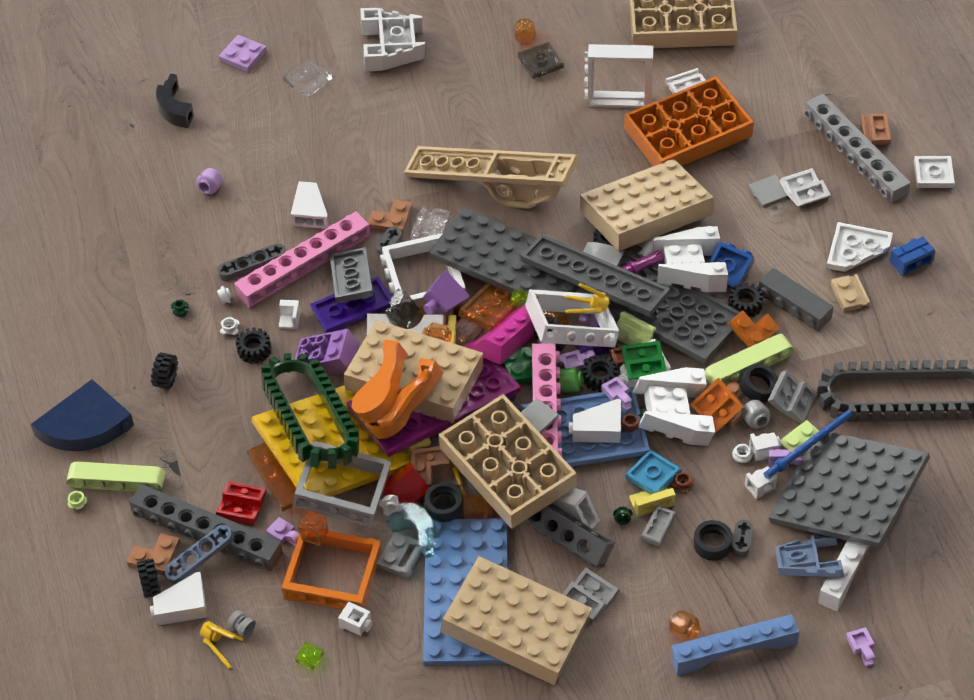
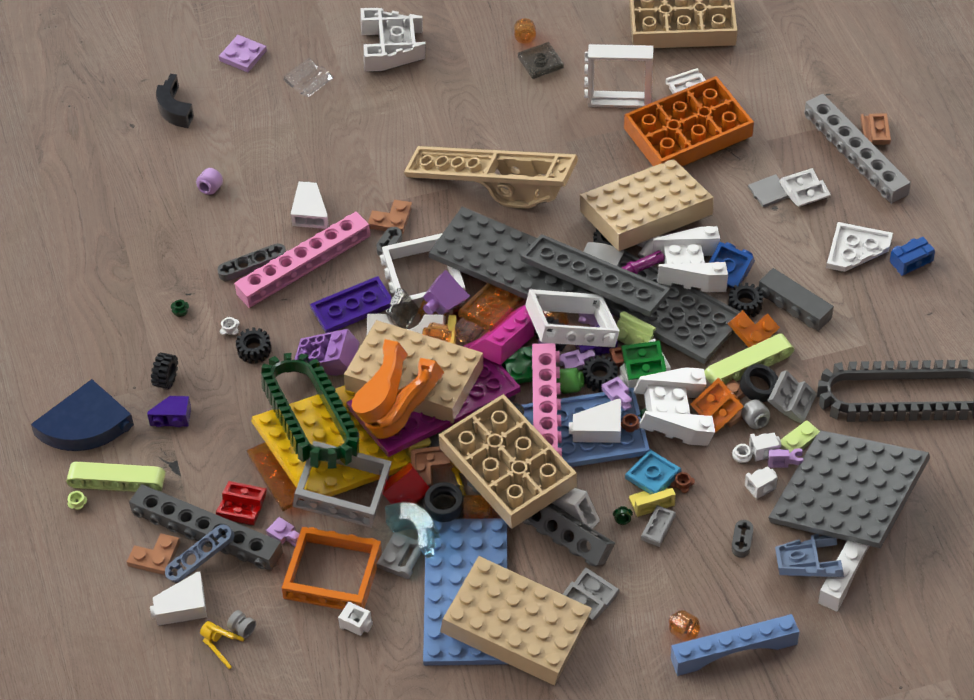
(148, 578): black tyre -> none
(171, 412): none -> dark purple slope
(225, 294): white plate -> none
(290, 314): white panel -> none
(309, 655): clear neon green plate -> none
(313, 528): clear orange brick -> none
(351, 275): plate -> none
(390, 500): white plate -> none
(437, 222): clear plate -> none
(519, 297): clear neon green plate -> none
(539, 415): light grey piece -> none
(599, 302): yellow plant -> none
(709, 553): black tyre -> none
(782, 463): blue bar -> none
(850, 293): tan plate -> none
(861, 642): lavender plate -> none
(934, 172): white plate -> none

